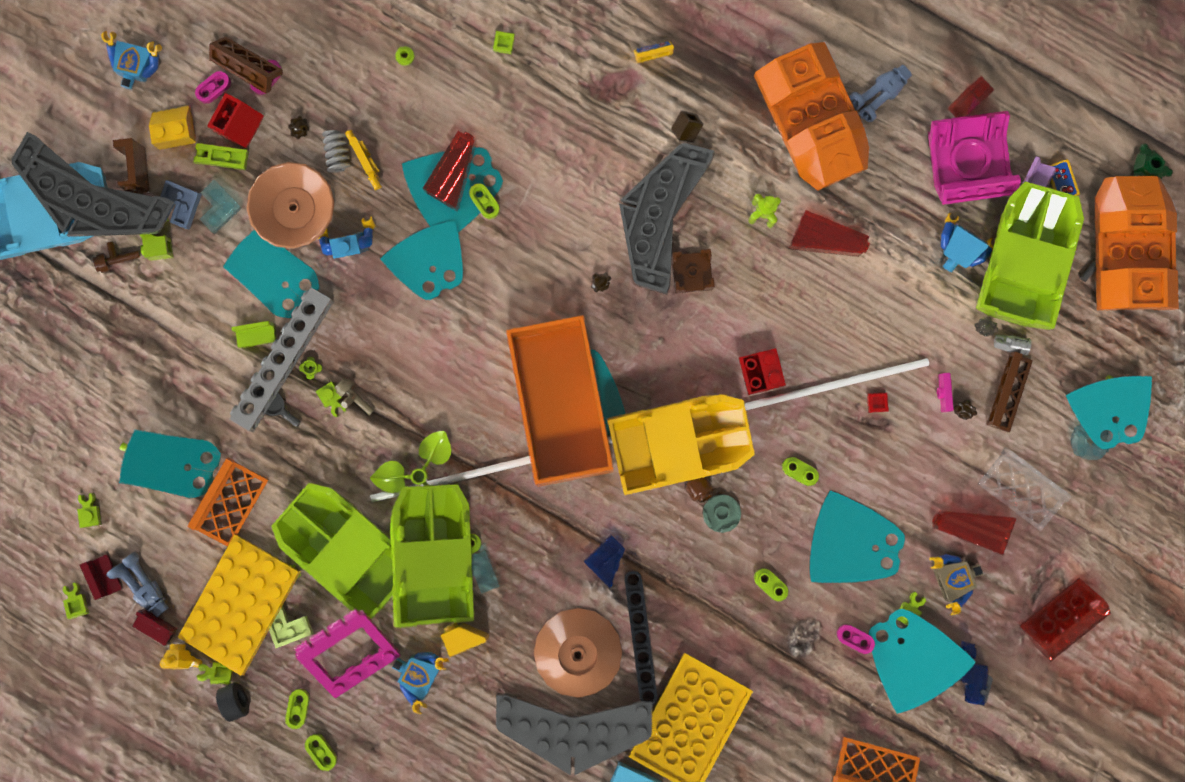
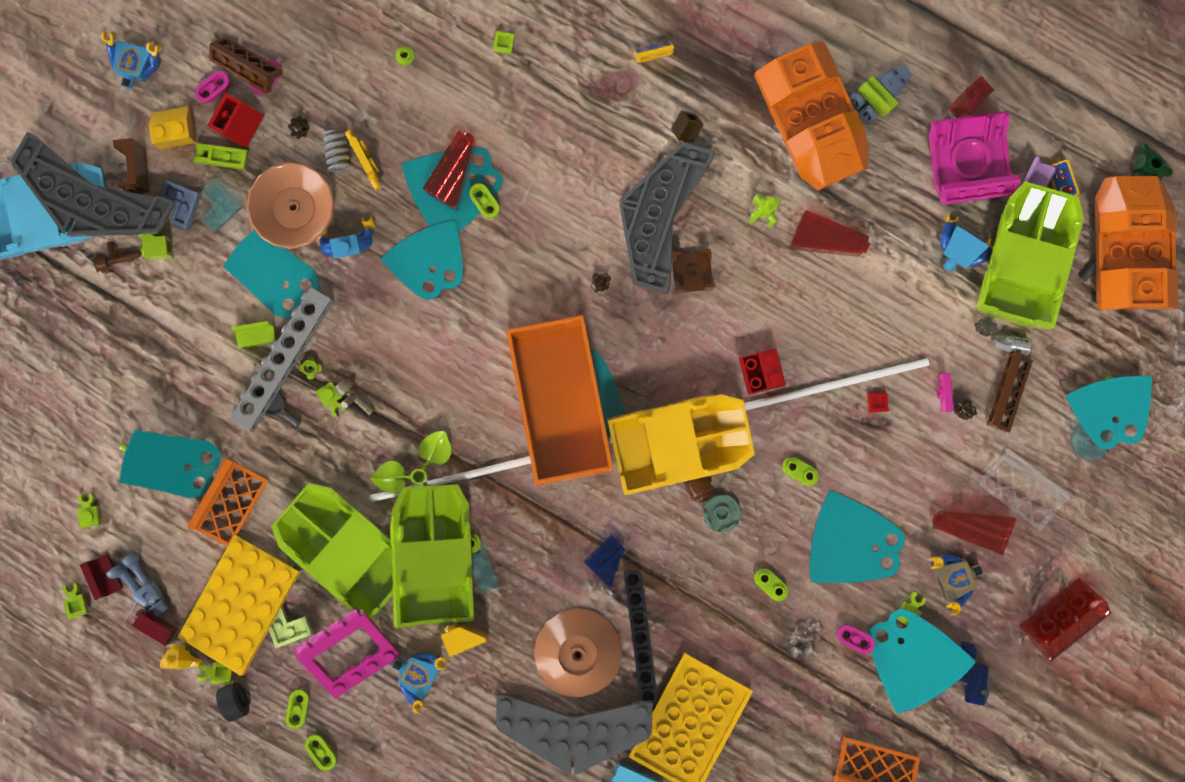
(877, 96): none -> lime panel

